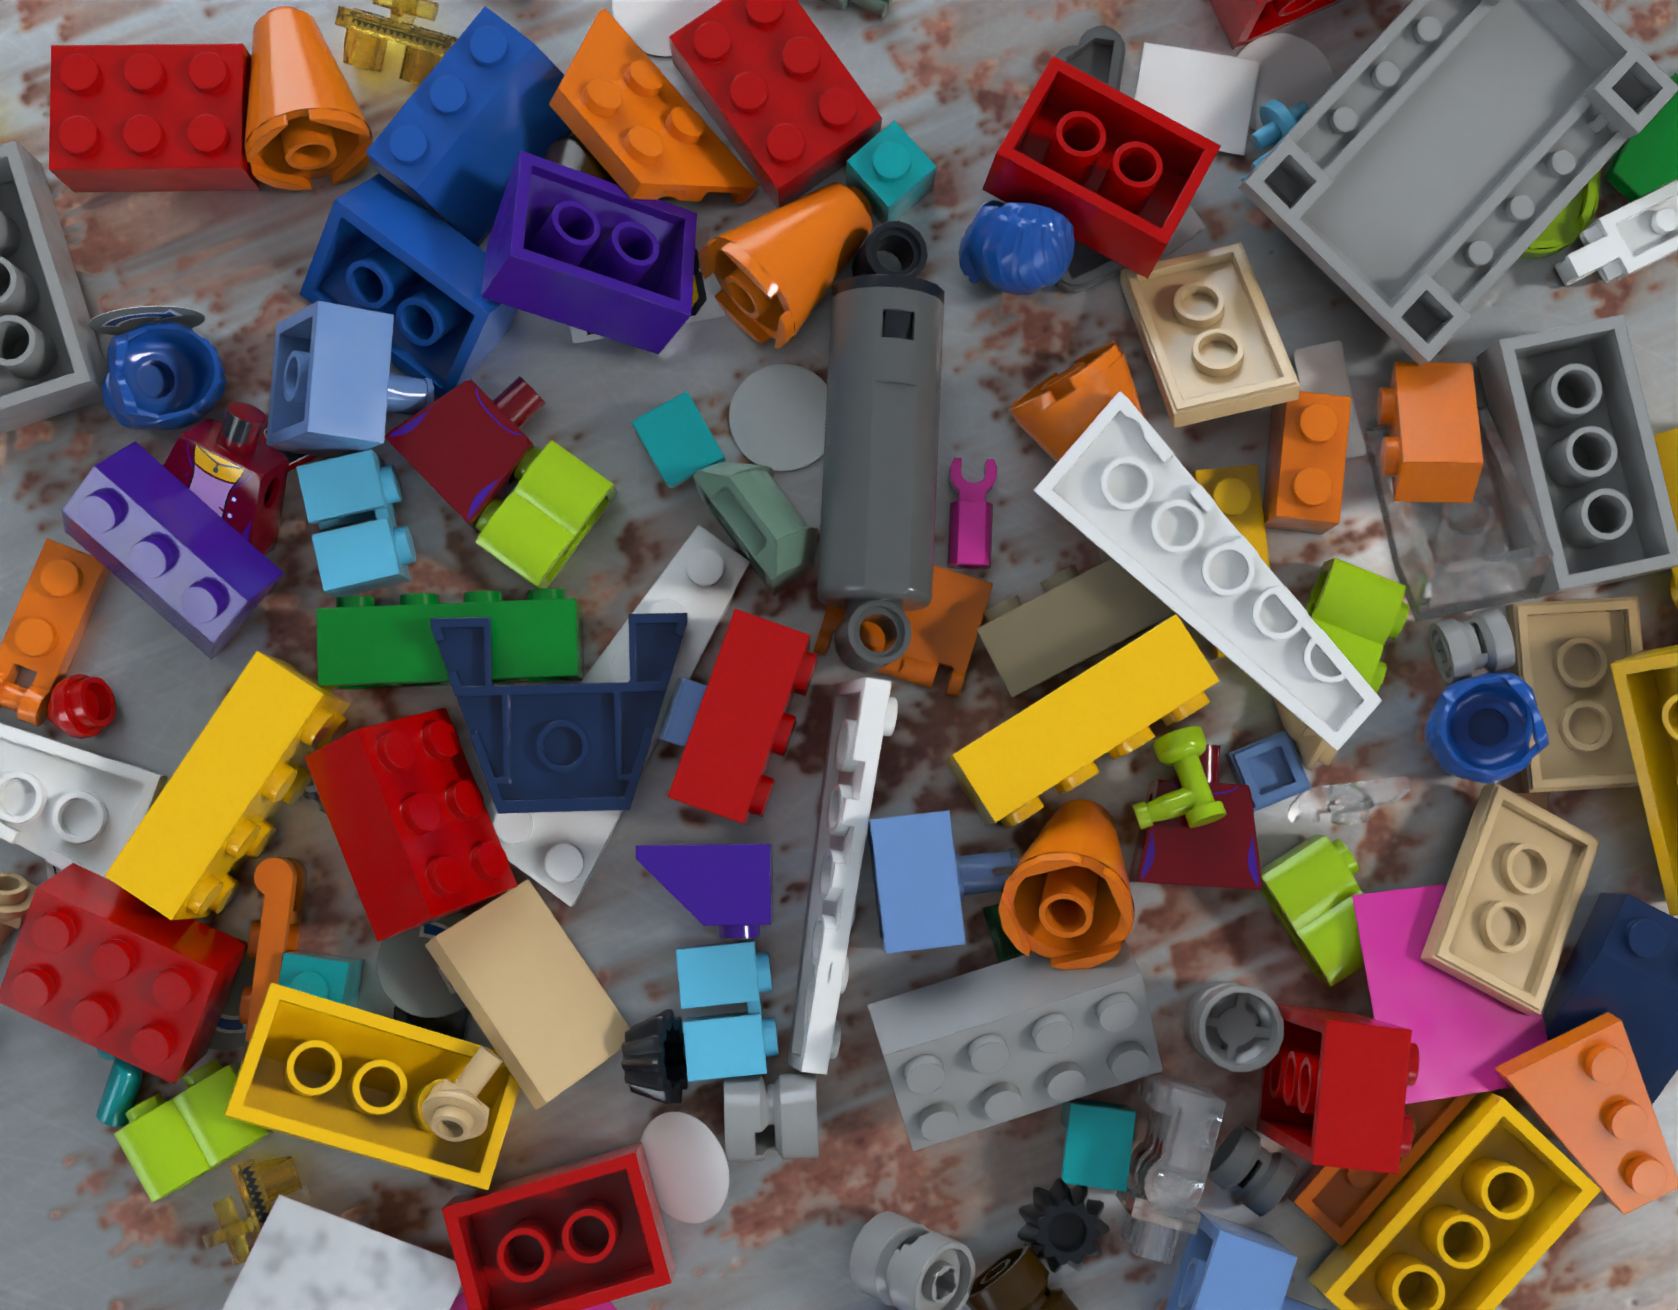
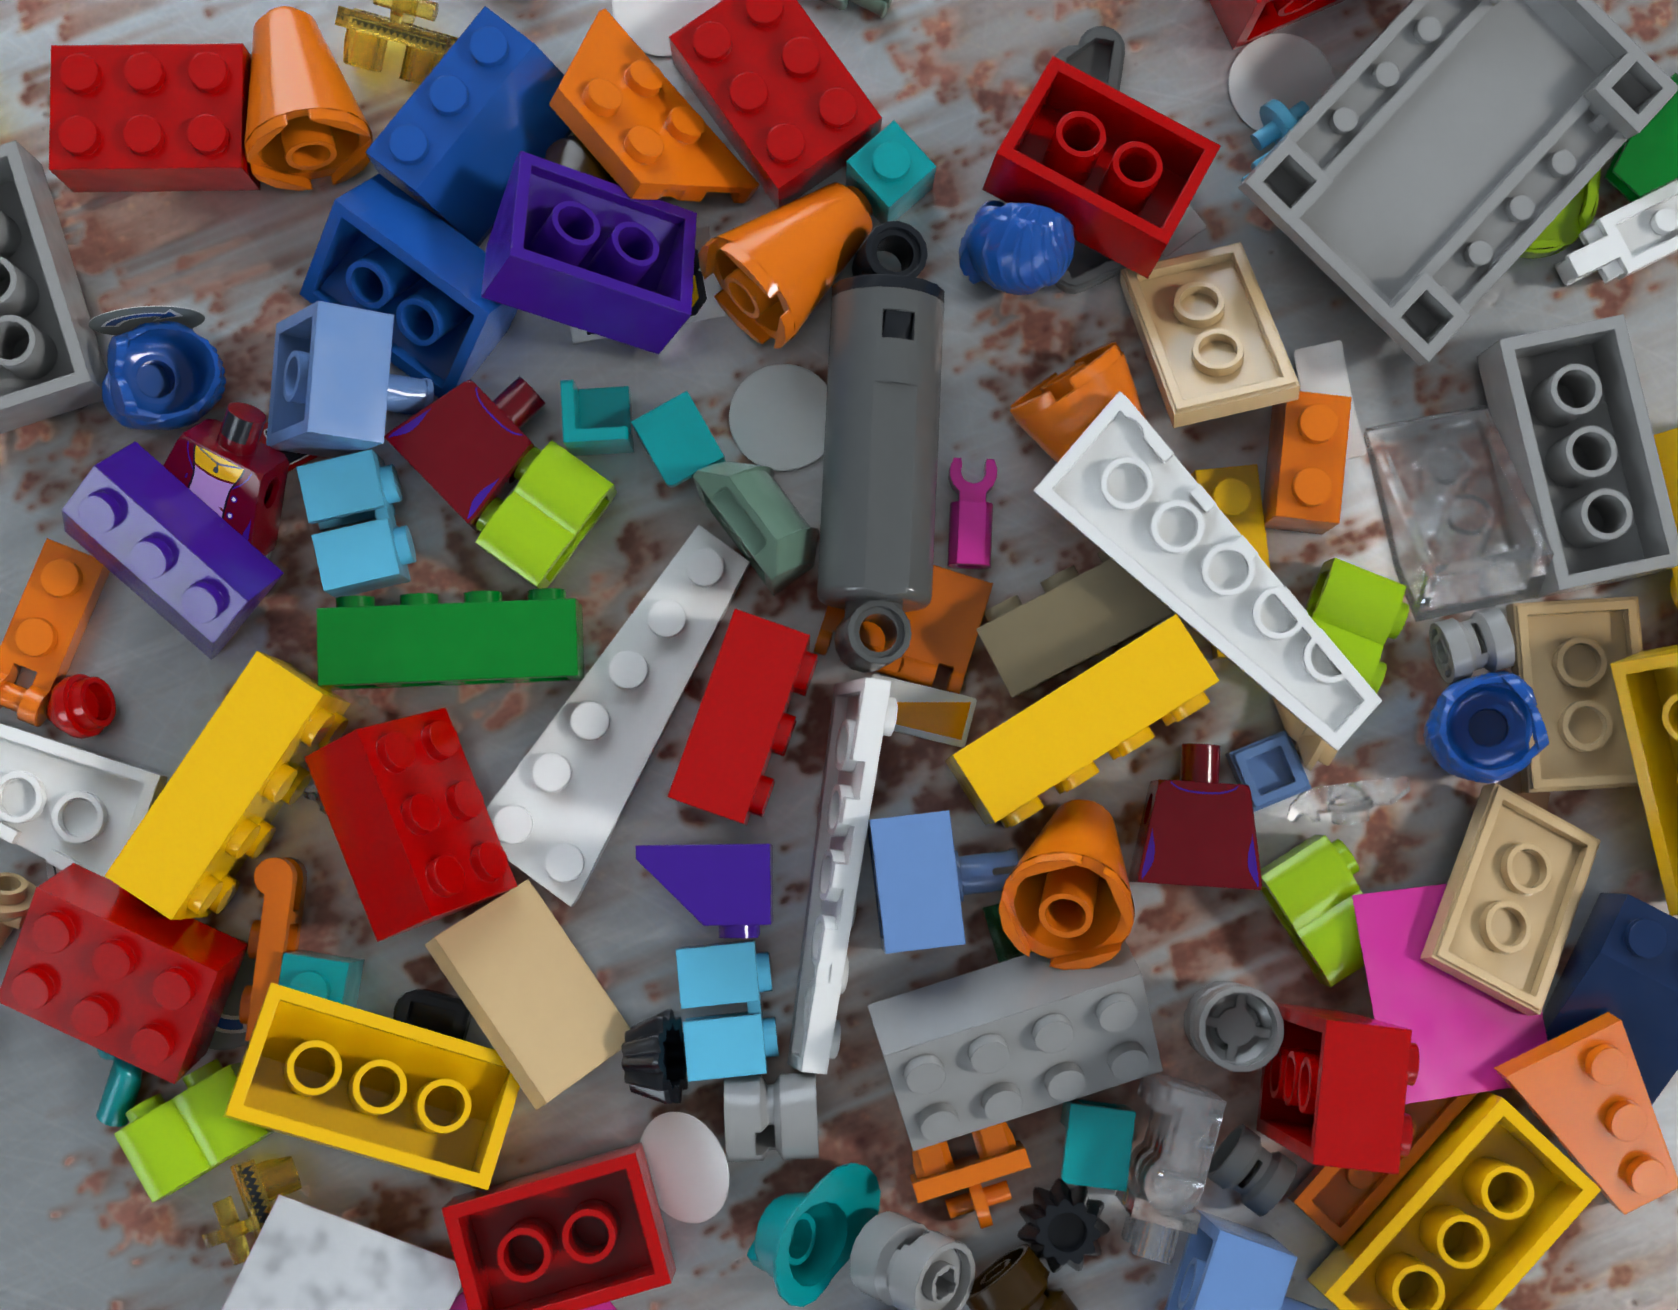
(412, 975): light grey sticker -> none
(453, 1107): tan plate -> none
(561, 741): dark blue wing -> none
(596, 419): none -> teal panel
(681, 711): medium blue tile -> none
(812, 1233): none -> teal piece
(931, 712): none -> sticker
(995, 1157): none -> orange hips
(1194, 799): lime piece -> none
(1200, 92): white sticker -> none
(1431, 432): orange brick -> none

